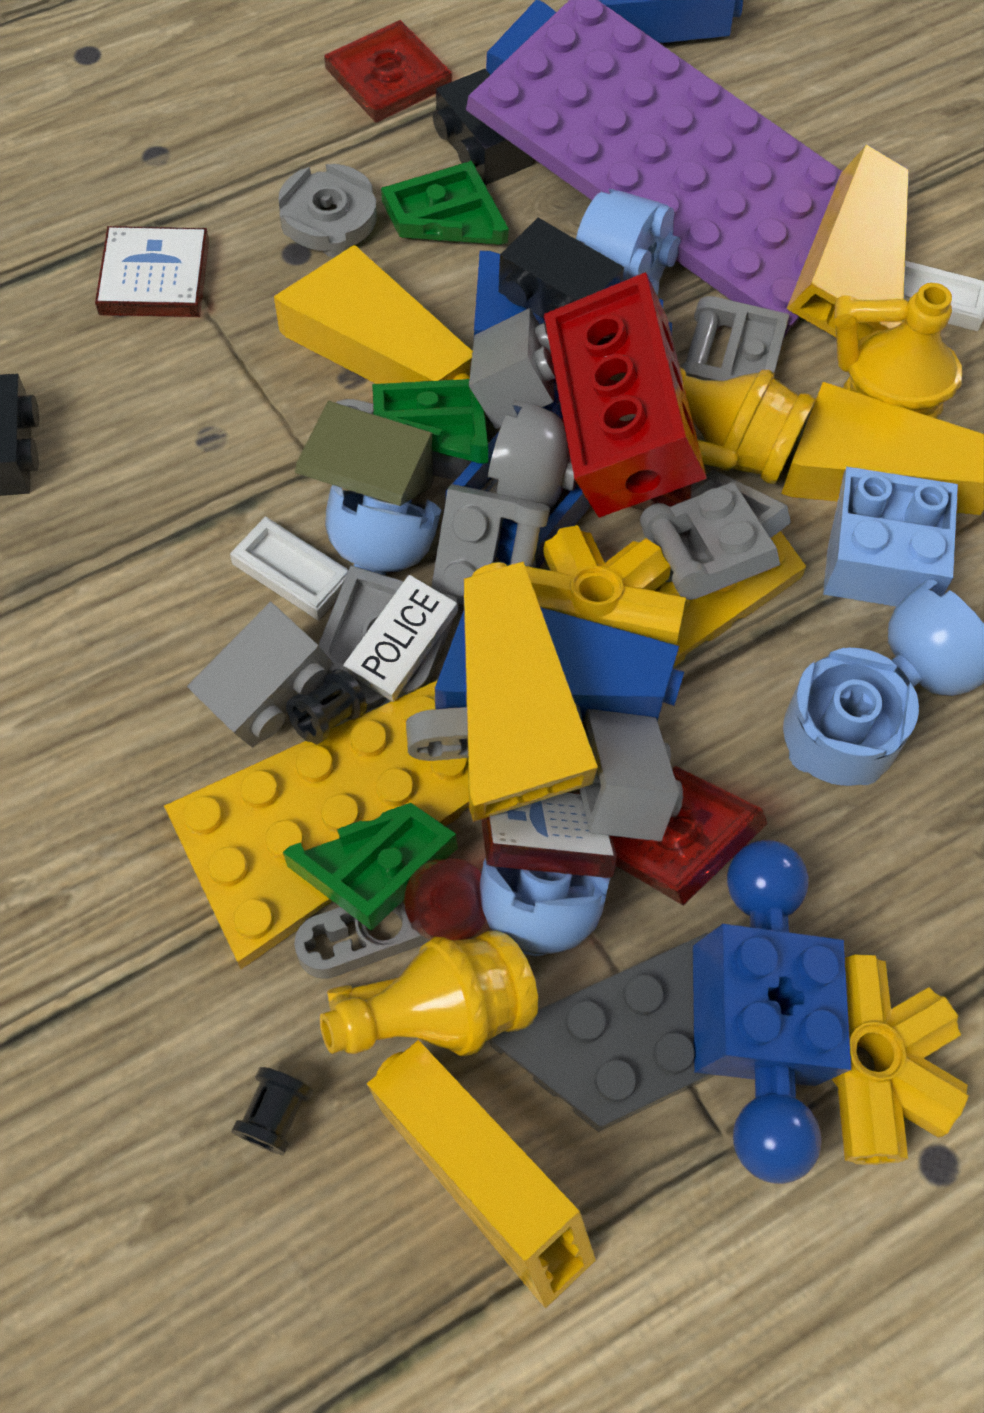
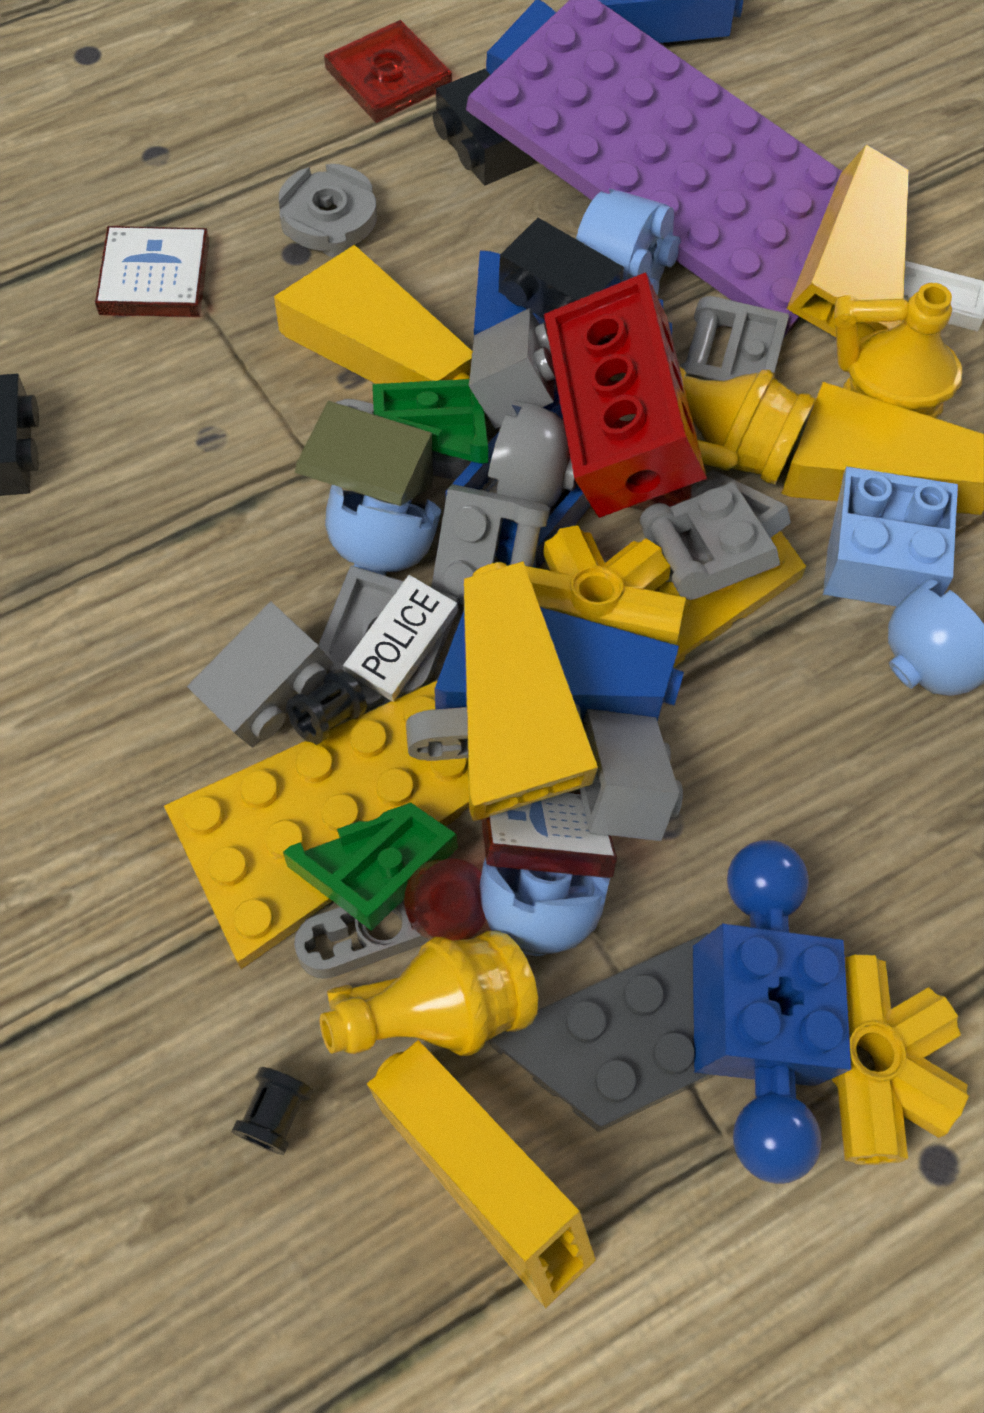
(290, 567): white tile -> none
(445, 207): green wing -> none
(696, 842): clear red tile -> none
(849, 717): light blue brick -> none

